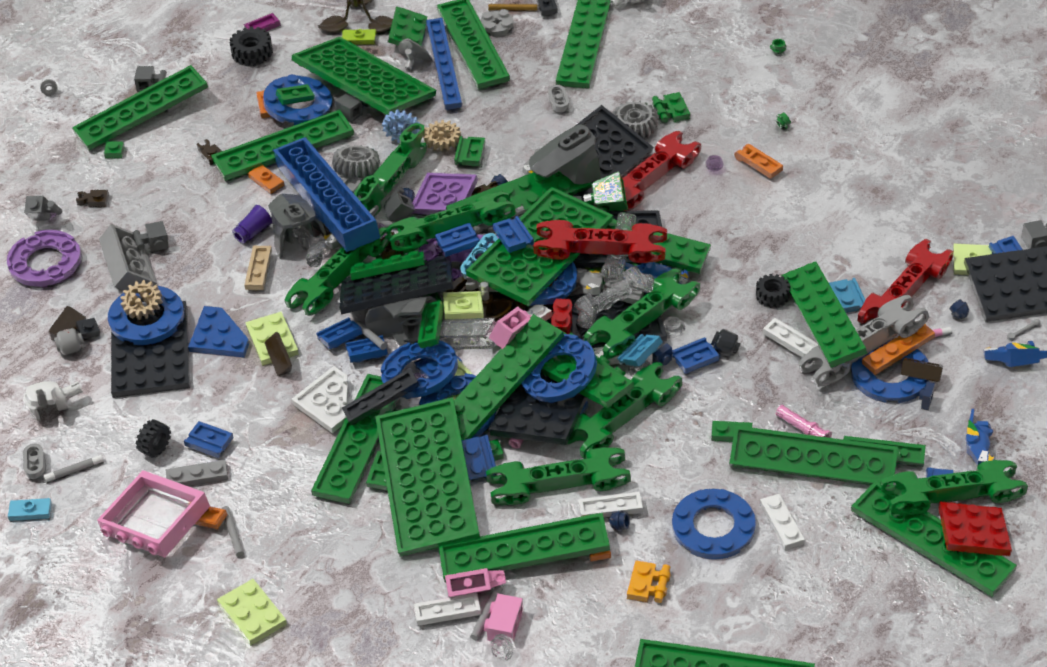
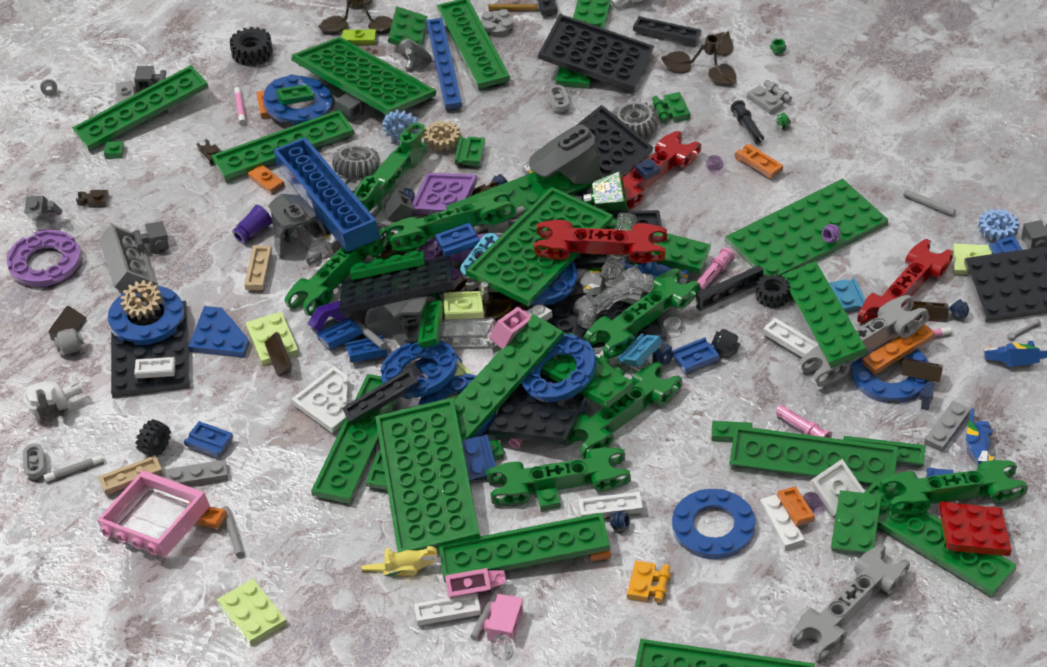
(29, 509): medium azure plate -> none
(88, 328): black plate -> none
(122, 477): none -> tan plate
(124, 90): none -> light grey plate
(155, 367): none -> white plate
(239, 103): none -> bar
(266, 22): magenta tile -> none
(323, 312): none -> dark purple slope
(405, 562): none -> light yellow animal
(513, 234): blue plate -> none
(548, 499): none -> green plate
(562, 315): red brick -> none
(596, 52): none -> black plate
(647, 169): none -> dark blue plate
(667, 30): none -> black plate
(714, 44): none -> dark brown plant
(718, 264): none -> bright pink pin
(728, 288): none -> black plate
(744, 117): none -> black pin
(766, 100): none -> light grey plate
(794, 233): none -> green plate
(795, 506): none -> orange plate
(813, 501): none -> clear purple plate
(827, 626): none -> light grey piece
(831, 233): none -> medium lavender plate
(831, 481): none -> white plate
(856, 522): none -> green plate
(931, 203): none -> light grey bar
(937, 311): none -> dark brown slope
(947, 426): none -> light grey plate
(998, 224): none -> light blue gear

